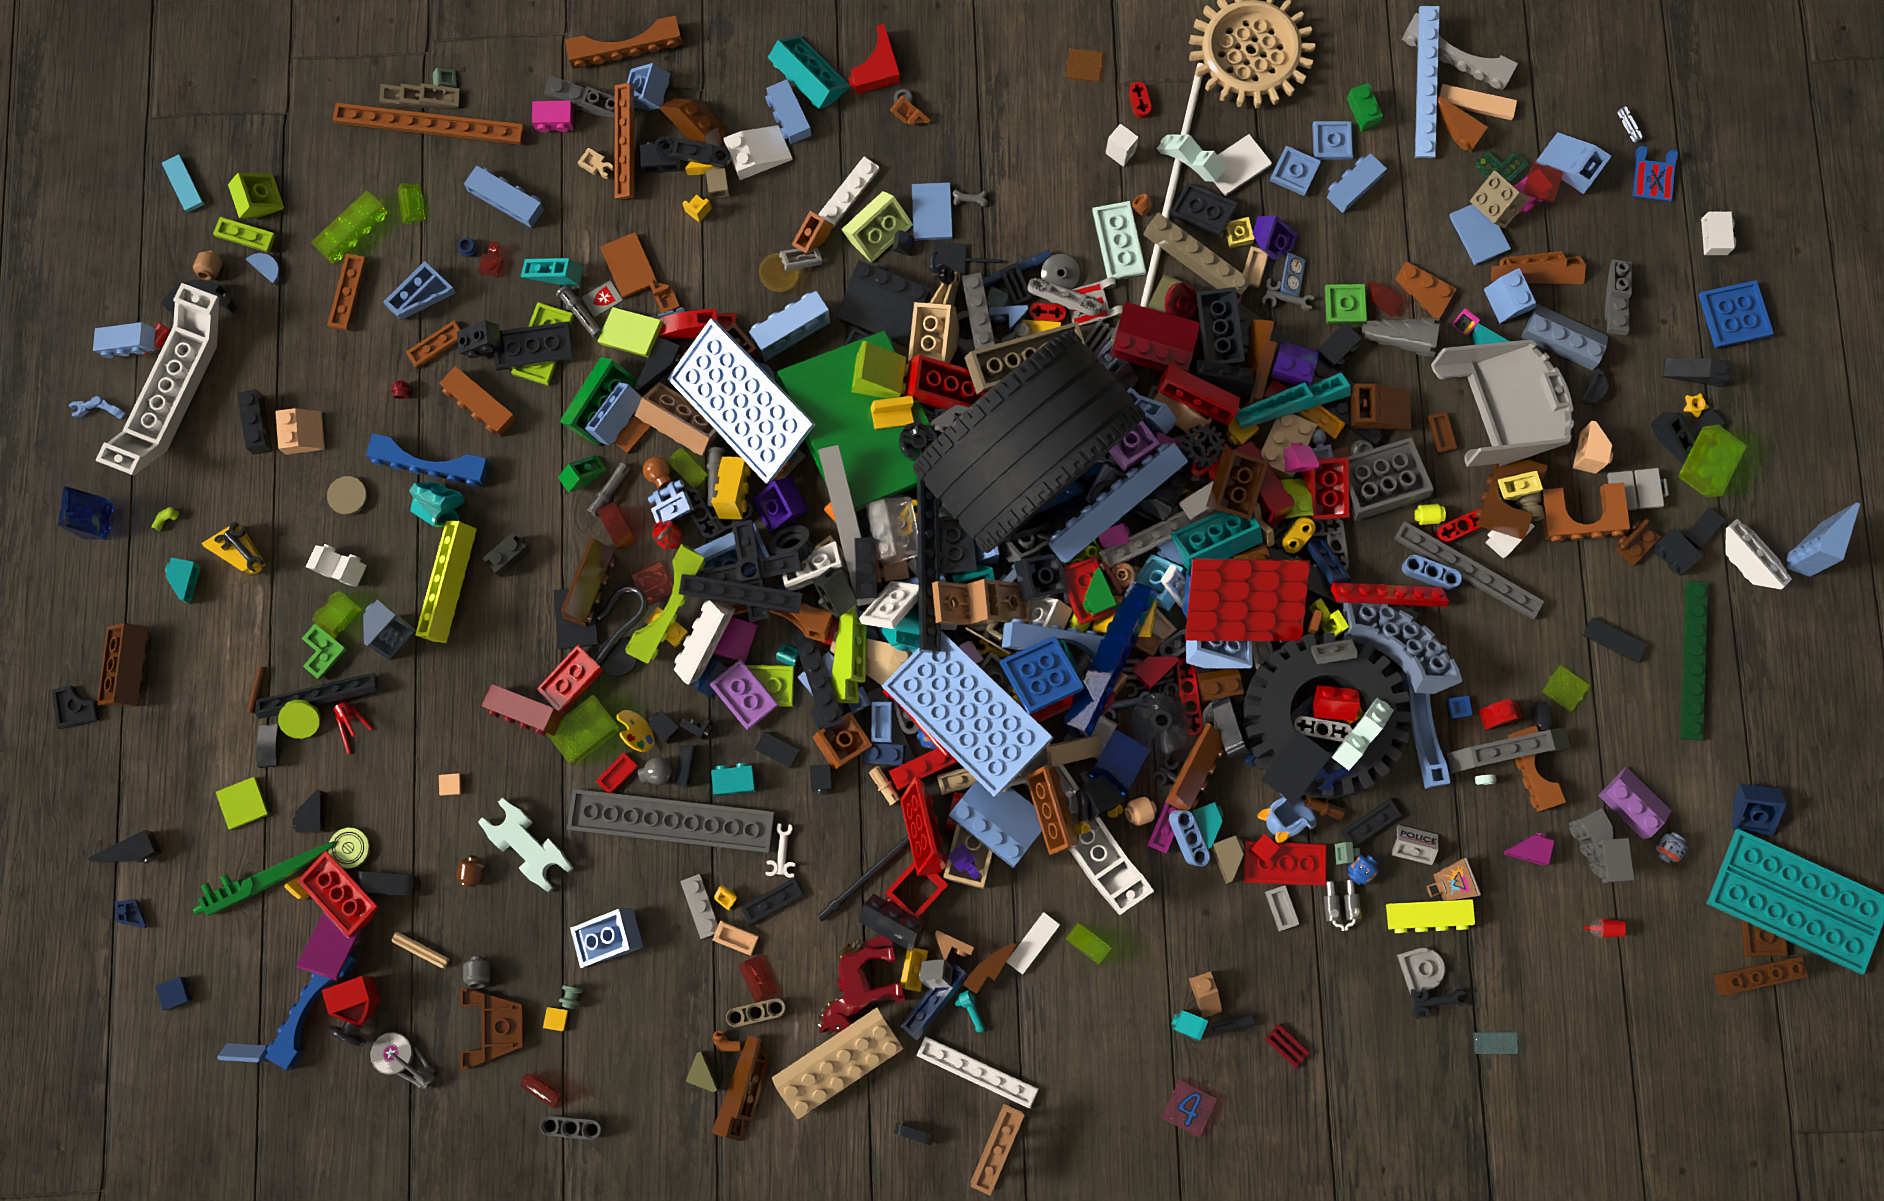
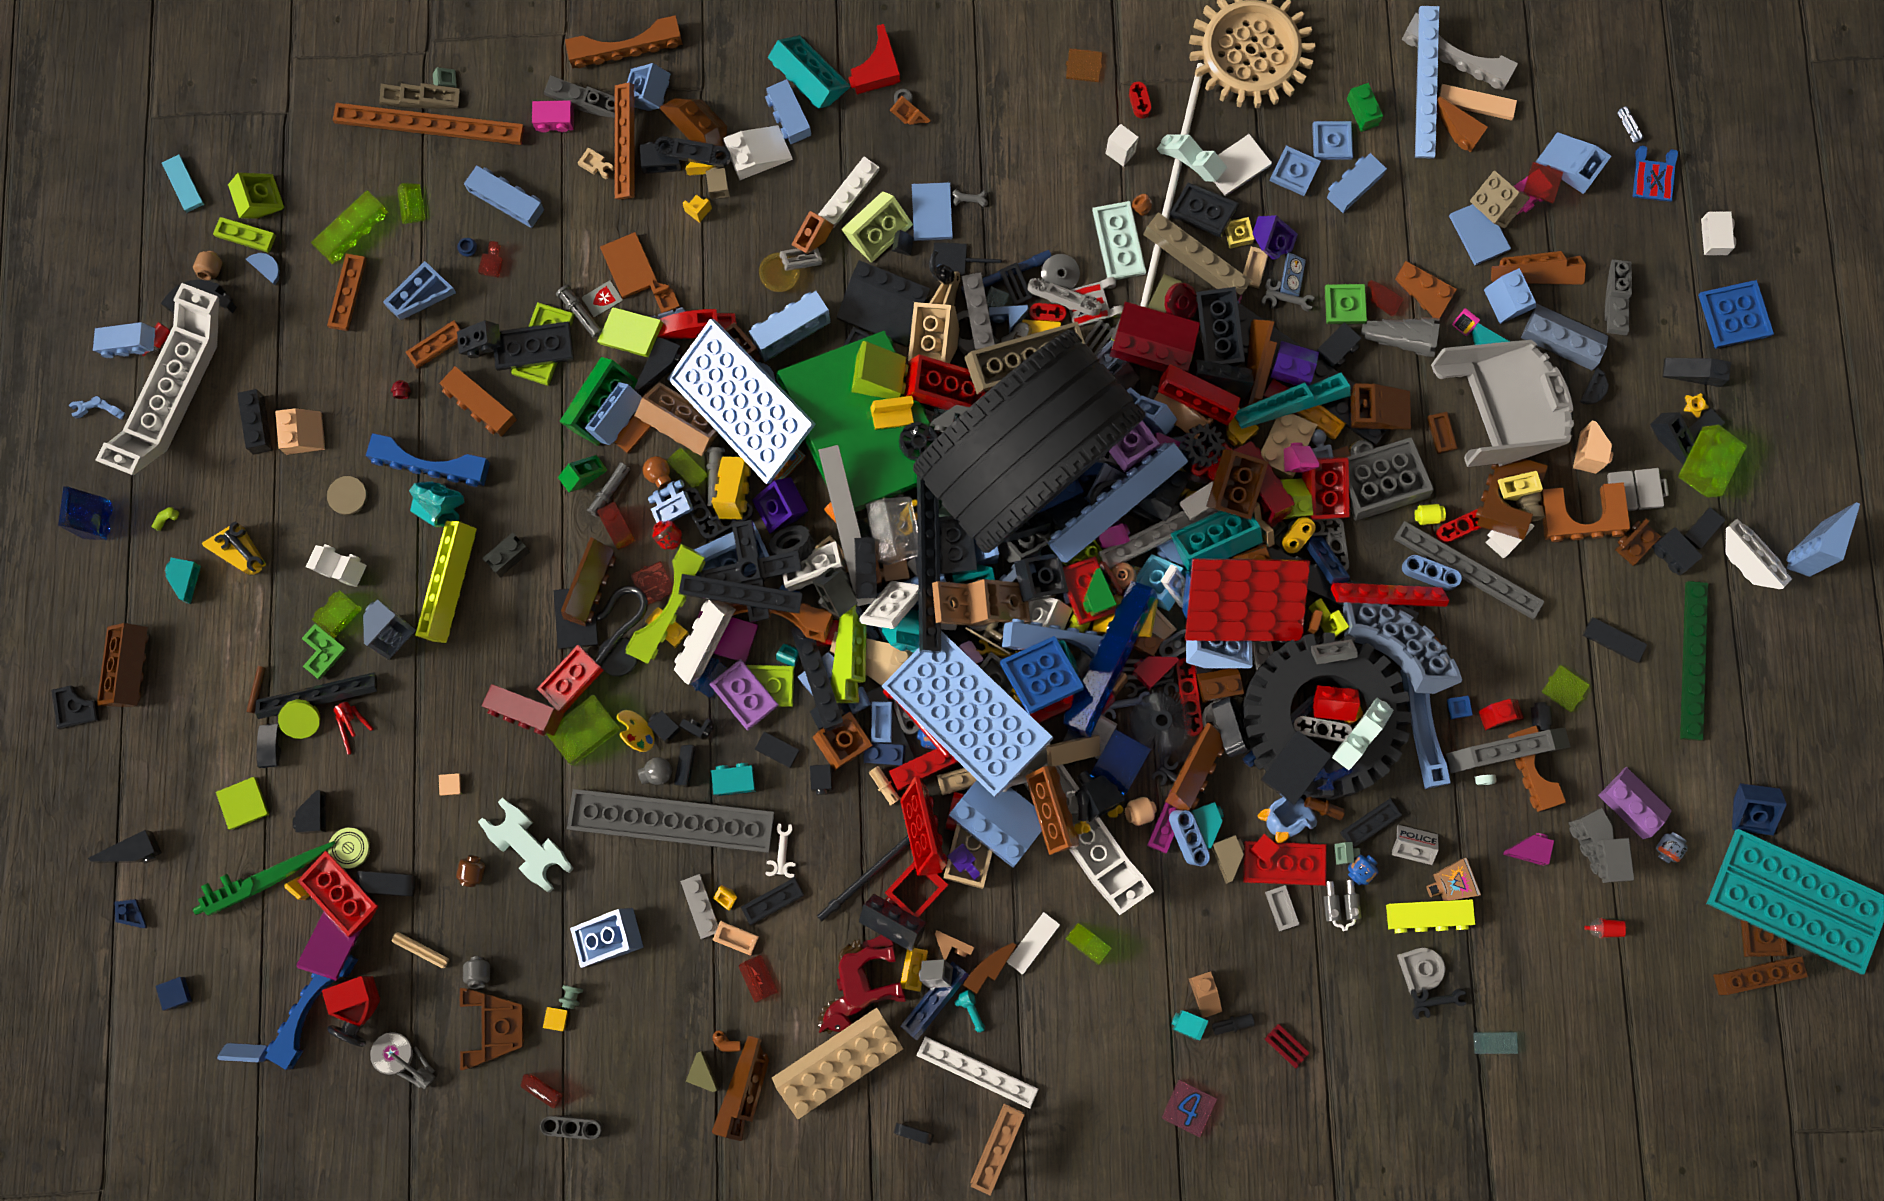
(553, 270): teal slope -> none
(617, 773): red tile -> none
(745, 1011): dark tan beam -> none
(1508, 168): clear green tile -> none

